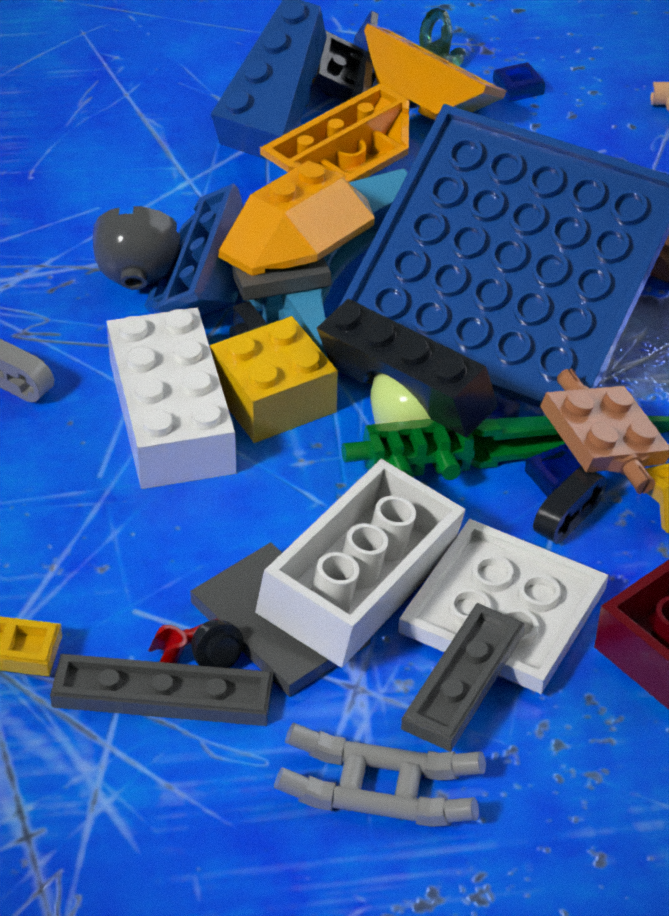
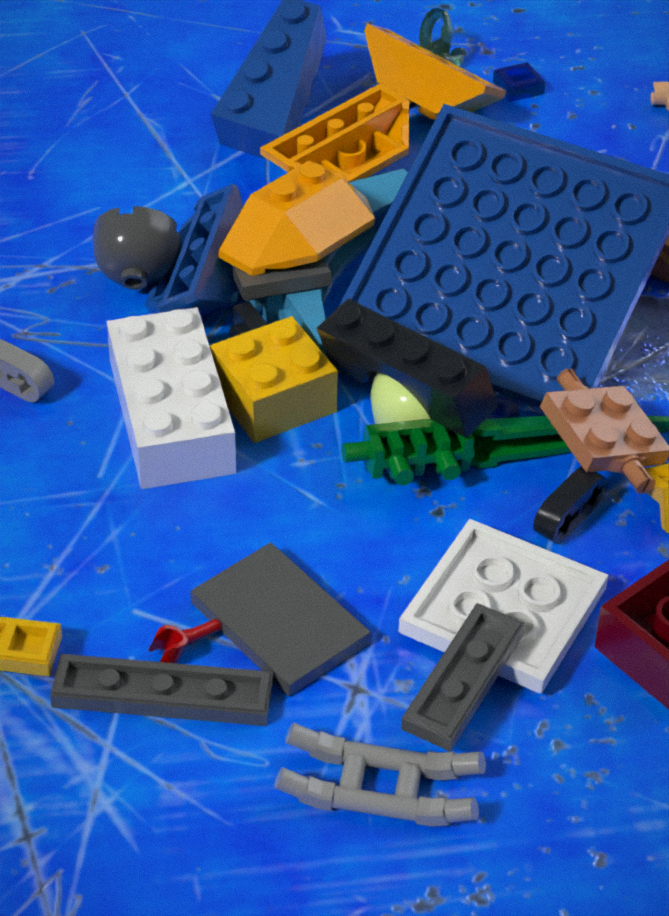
(217, 644): black plate -> none
(345, 66): black bracket -> none
(358, 562): white brick -> none
(551, 468): clear blue tile -> none

